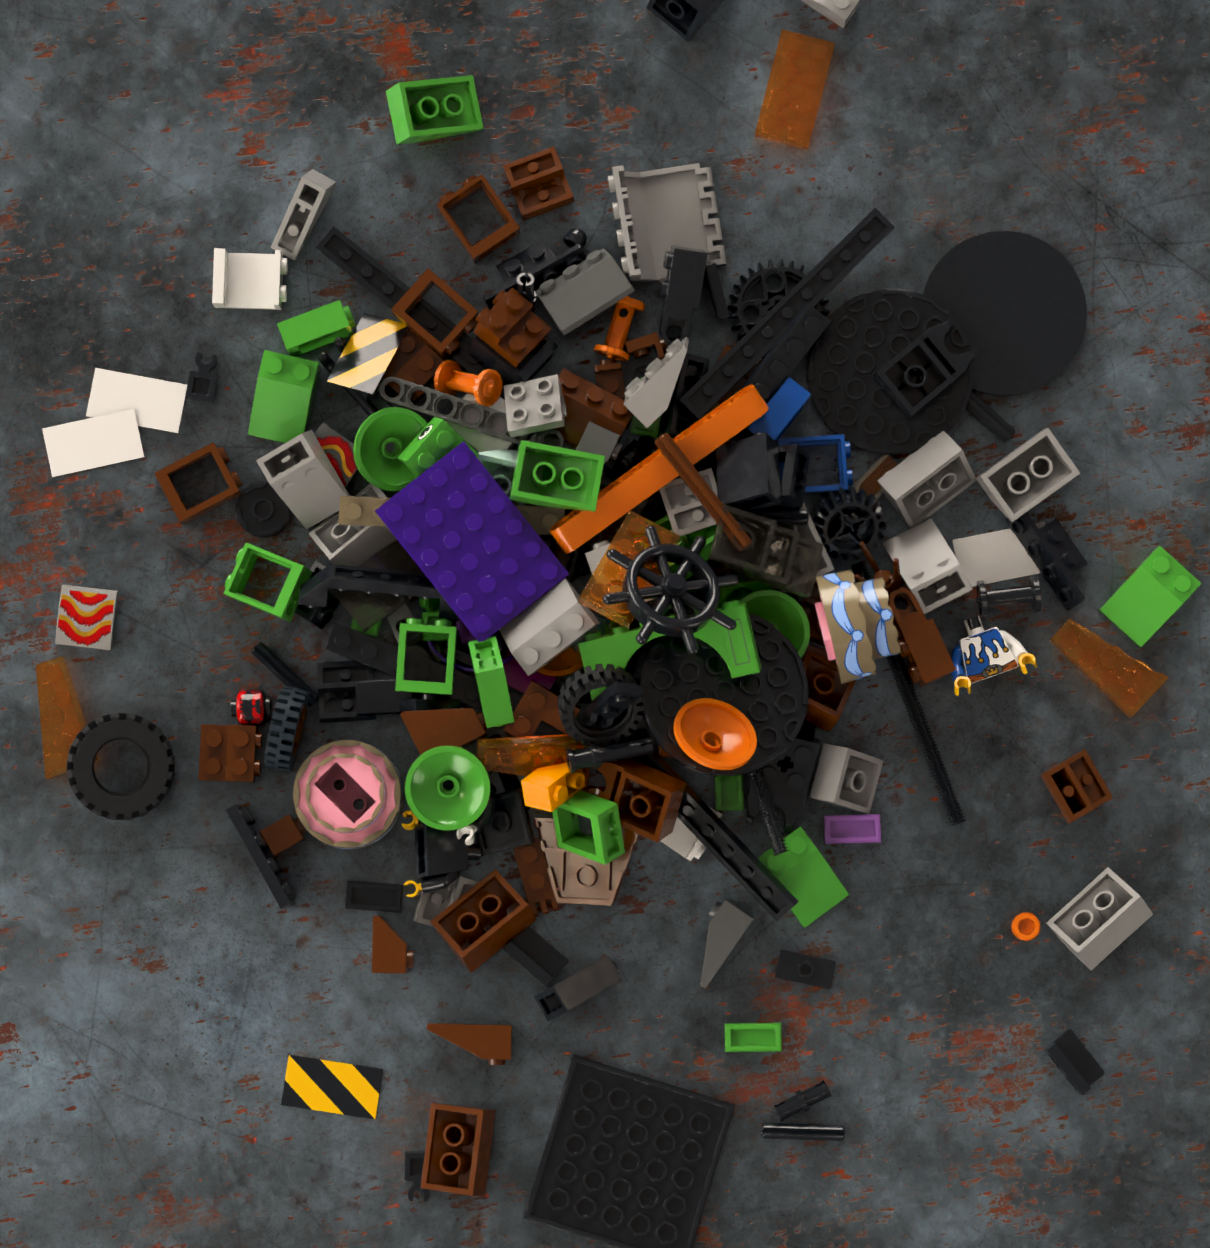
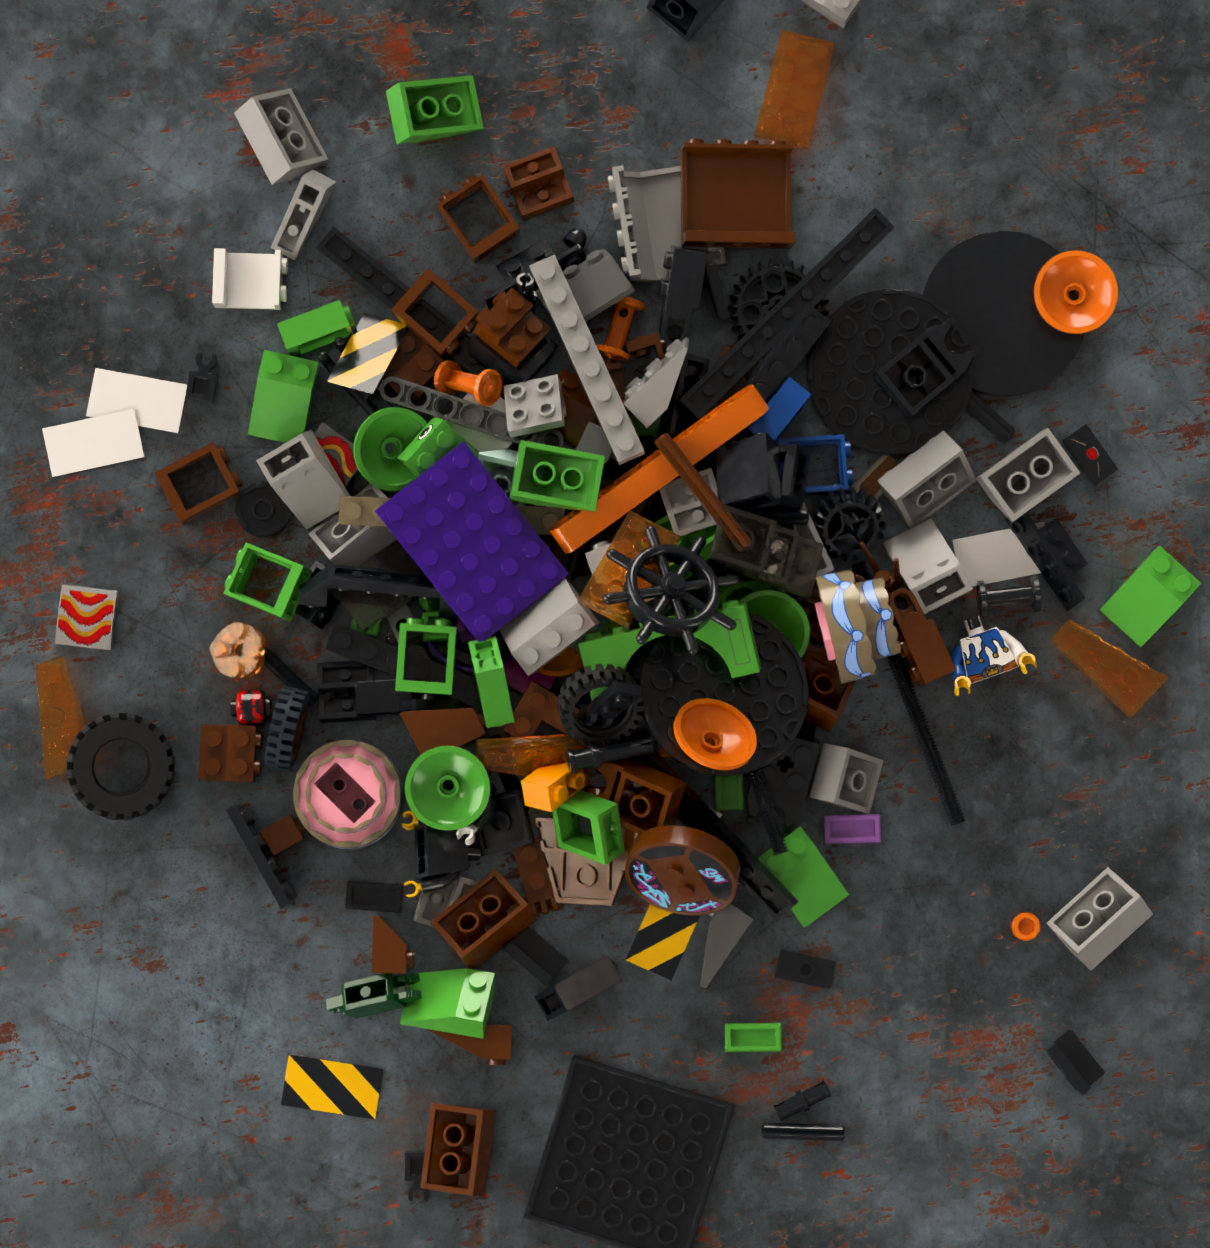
(224, 650): none -> clear orange plate
(280, 135): none -> light grey slope
(374, 995): none -> dark green hinge
(452, 1002): none -> bright green slope
(587, 360): none -> light grey plate
(661, 941): none -> sticker
(682, 870): none -> reddish brown brick
(736, 194): none -> reddish brown panel
(1076, 786): reddish brown brick -> none
(1089, 279): none -> orange dish
(1090, 454): none -> black tile

